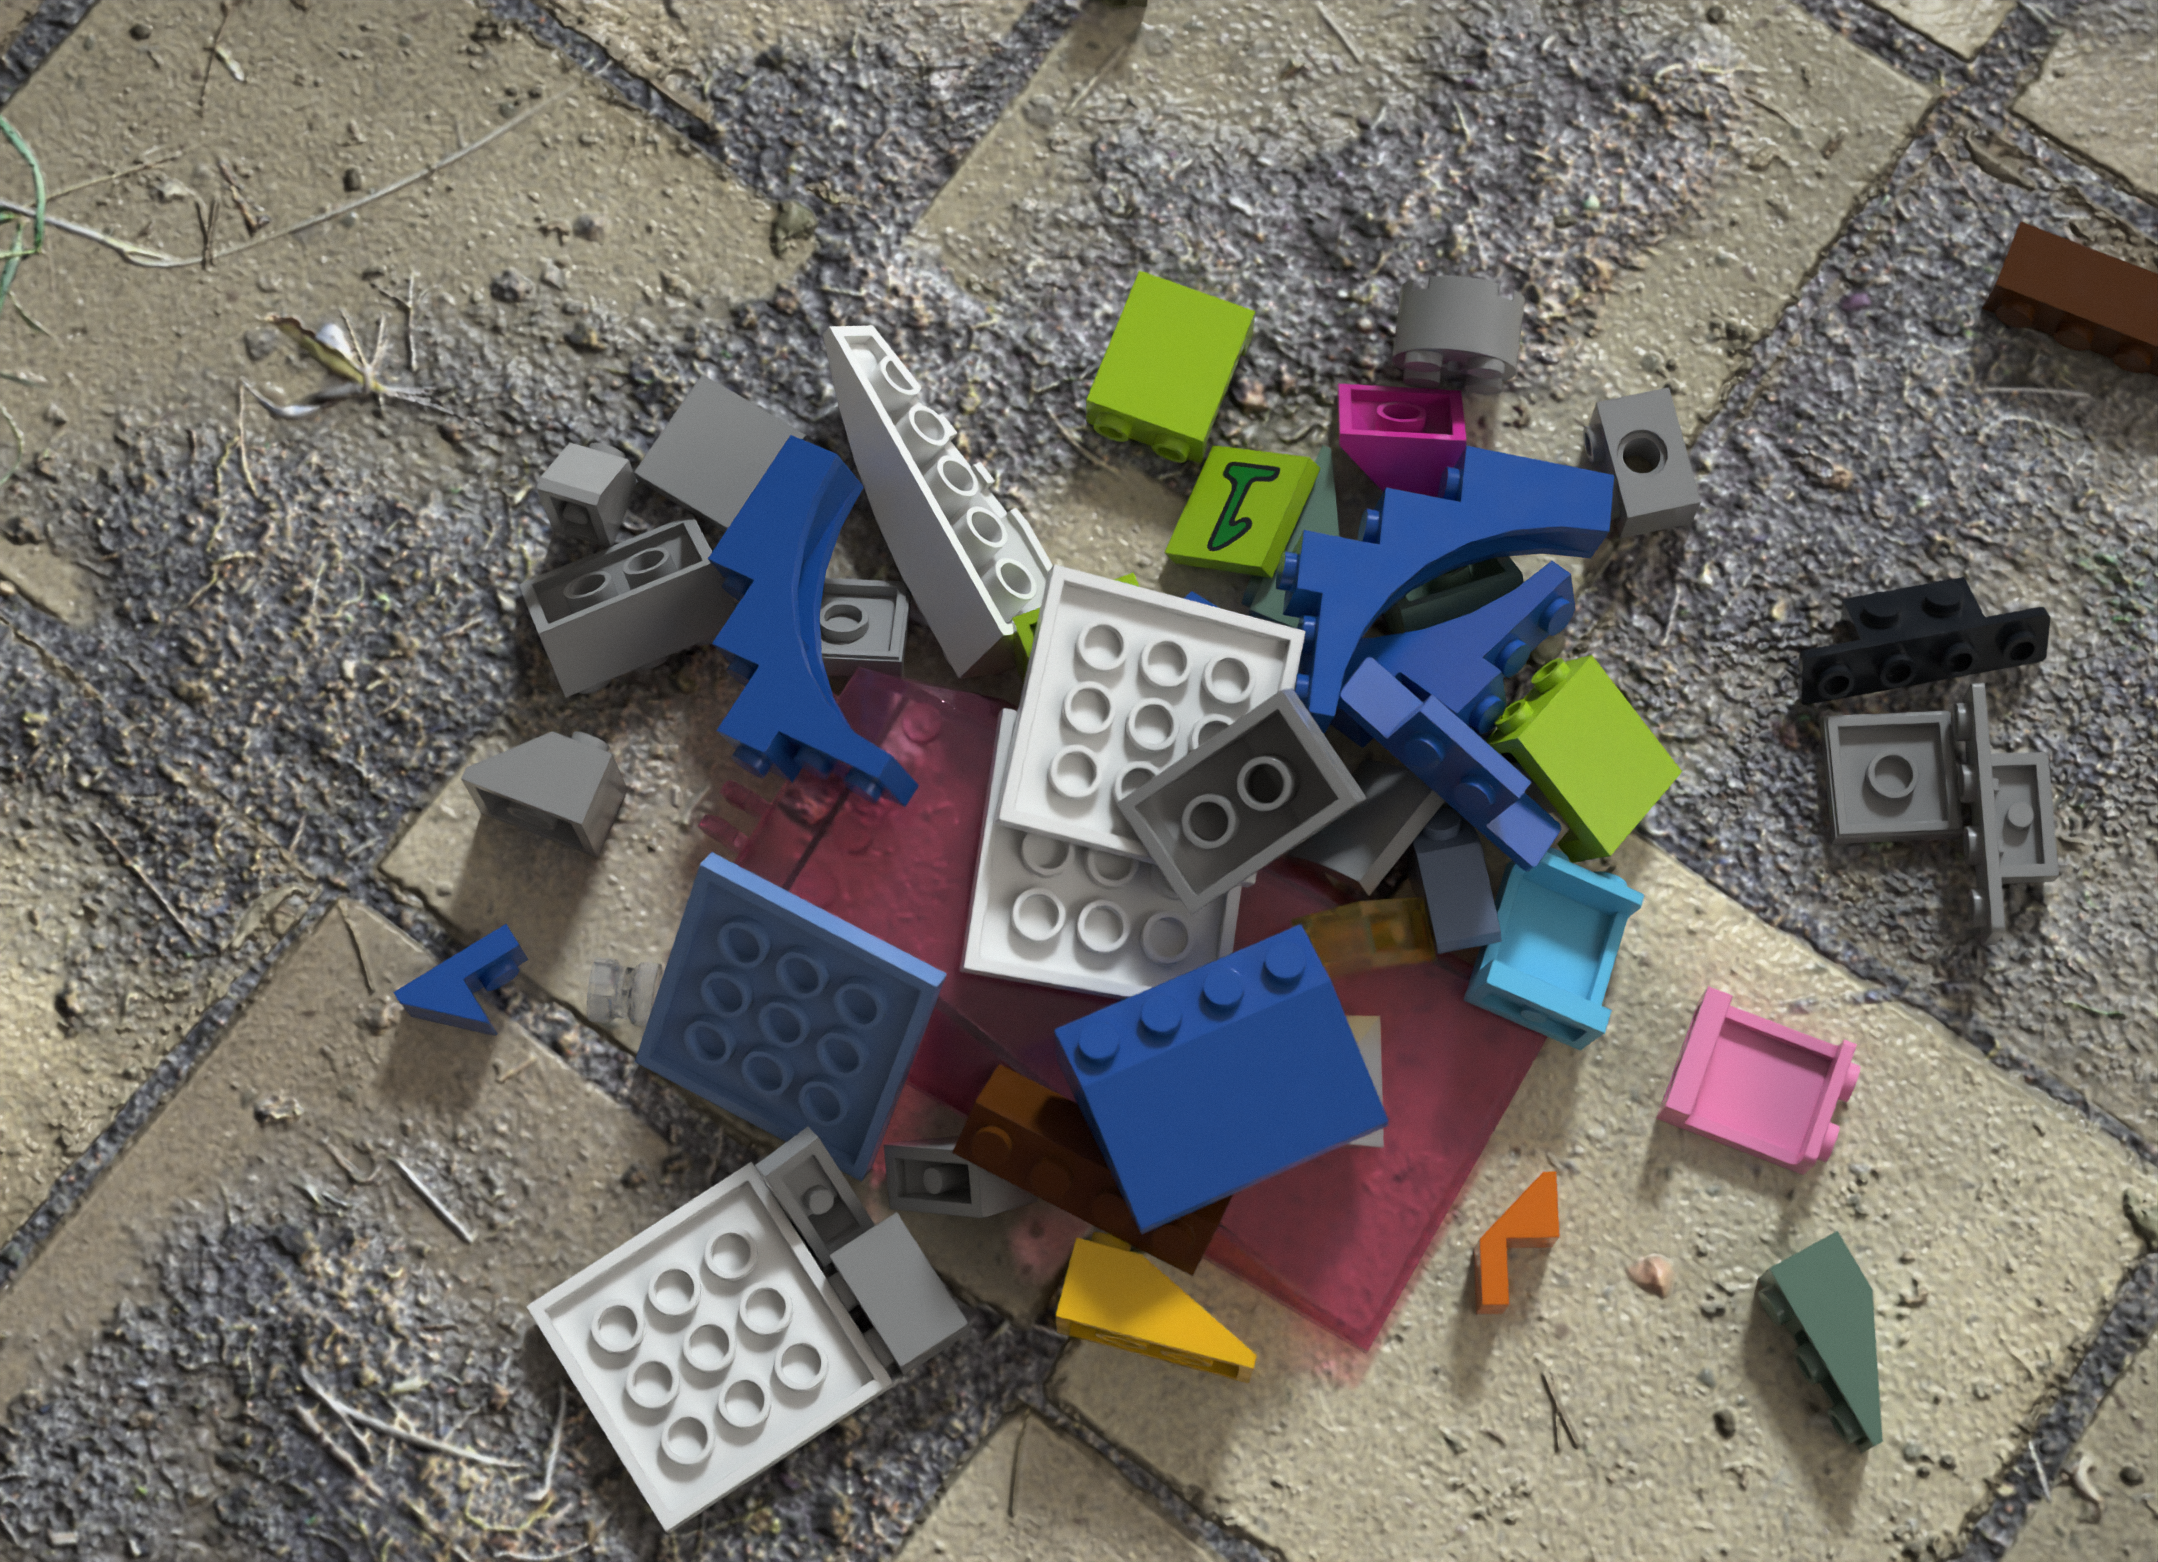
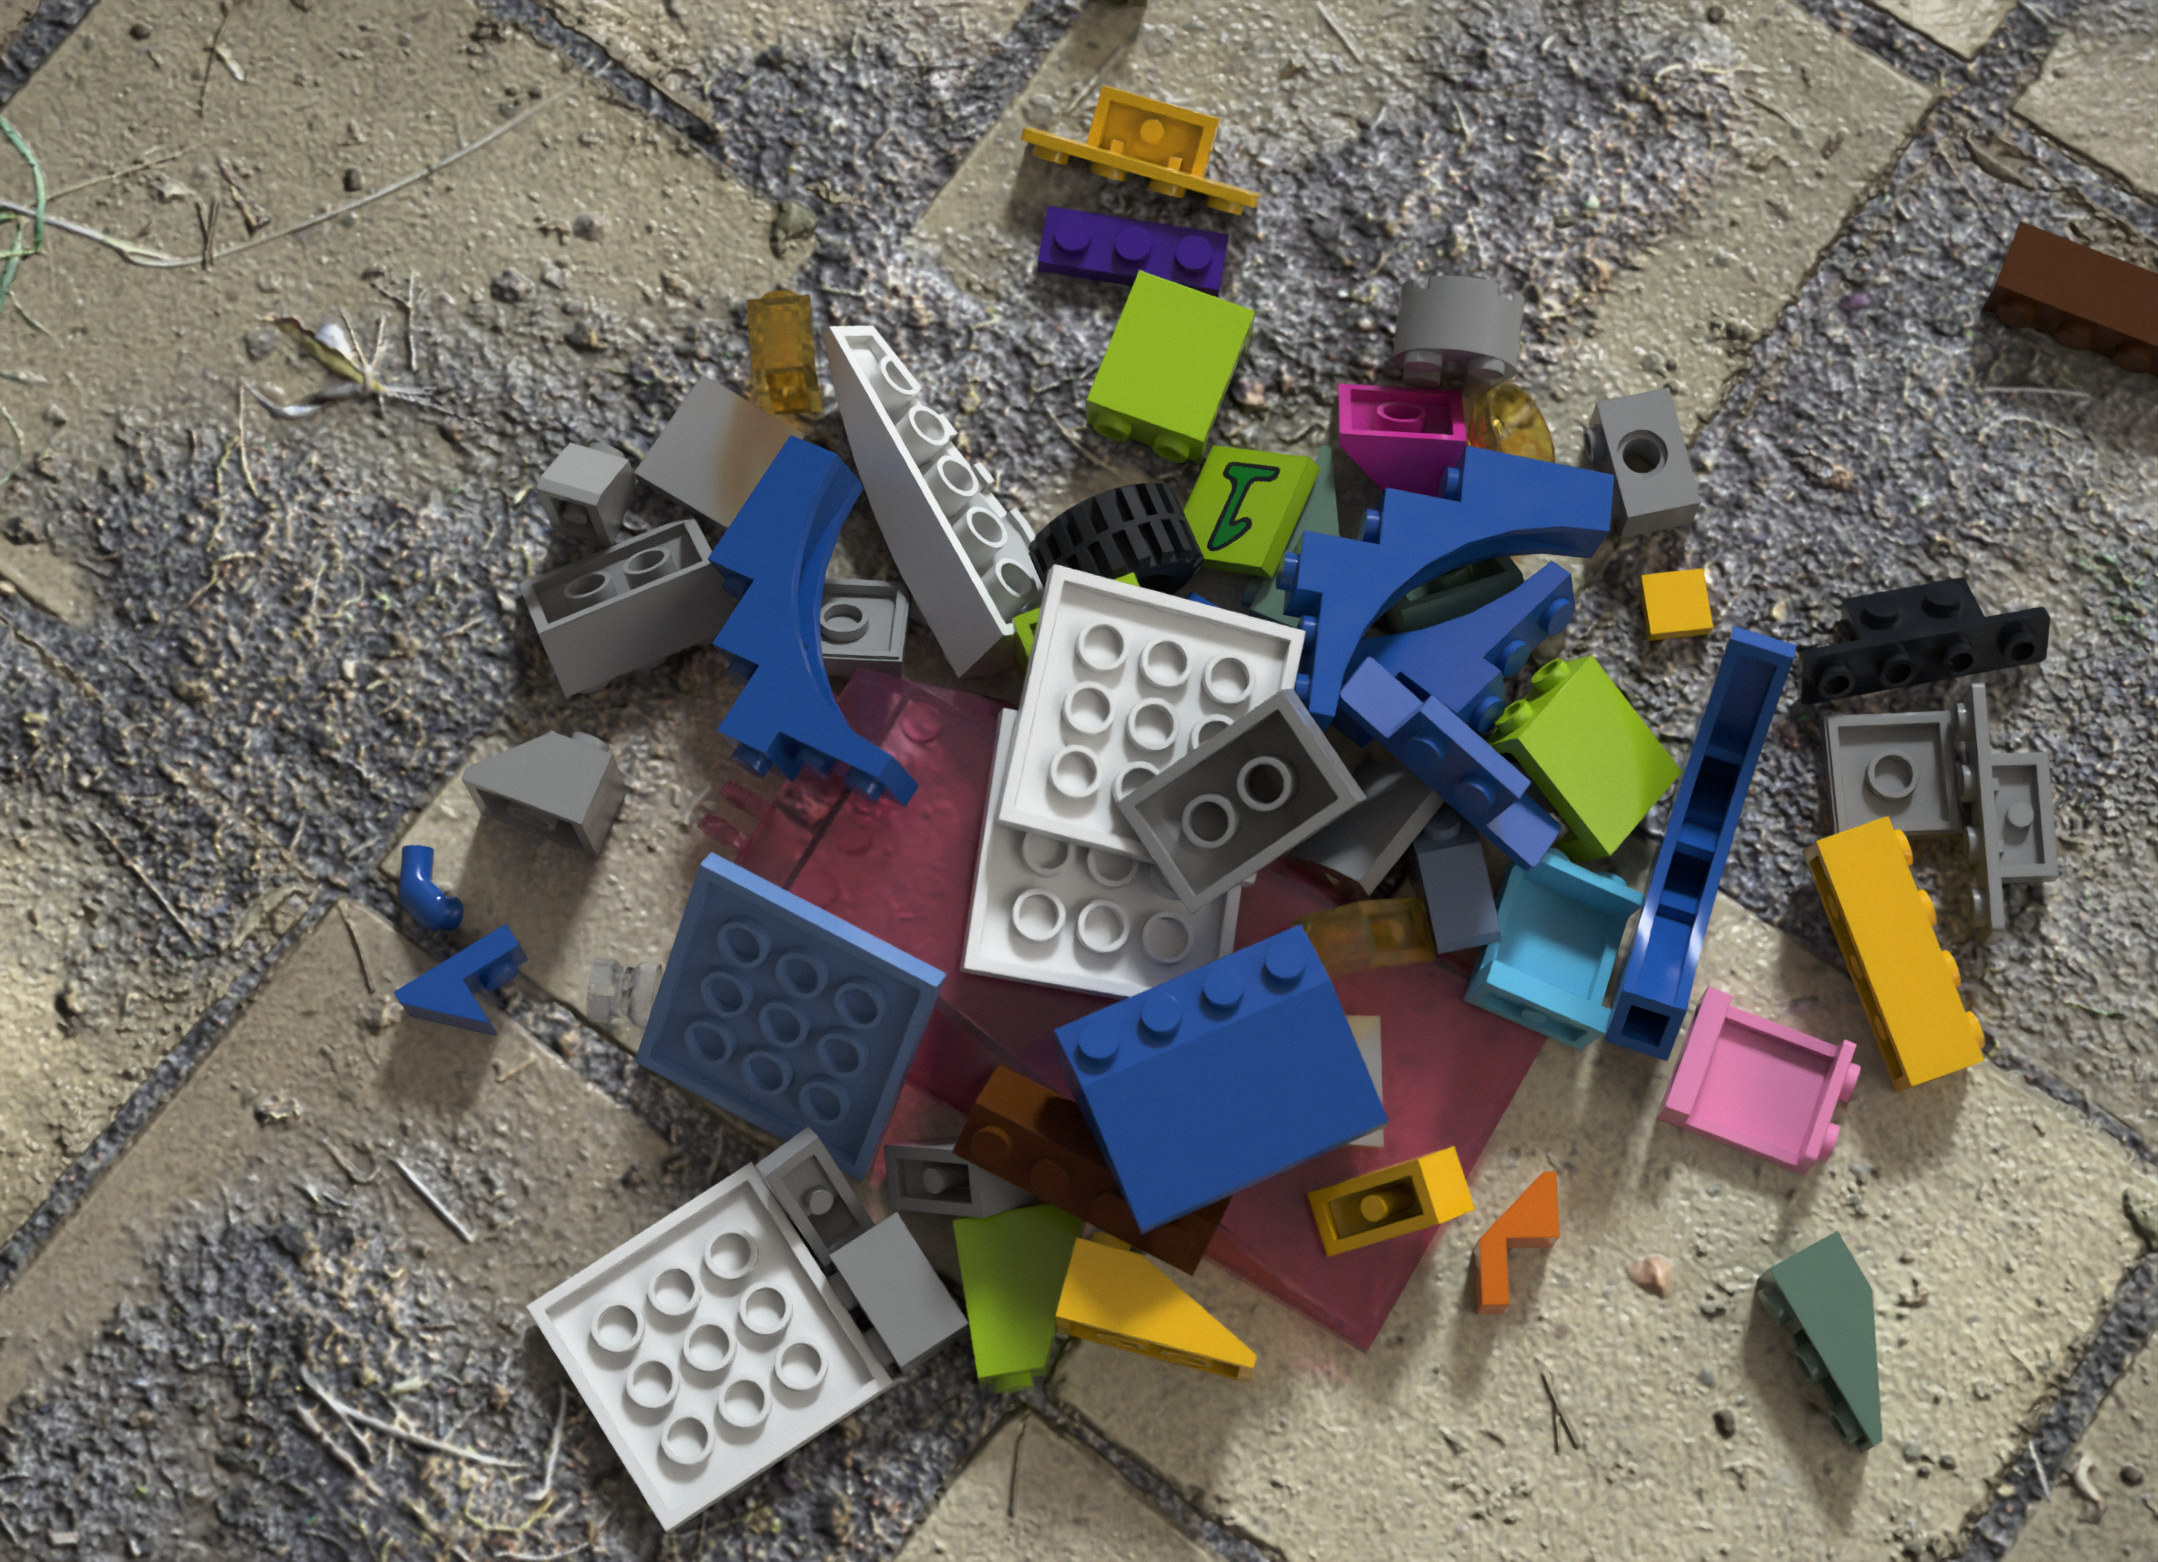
(421, 896): none -> blue arm
(785, 353): none -> clear yellow brick
(1012, 1289): none -> lime slope
(1118, 247): none -> dark purple plate
(1123, 533): none -> black tyre
(1151, 141): none -> yellow bracket
(1391, 1201): none -> yellow slope
(1509, 423): none -> clear yellow piece
(1675, 604): none -> yellow tile
(1695, 844): none -> blue arch
(1894, 953): none -> yellow brick

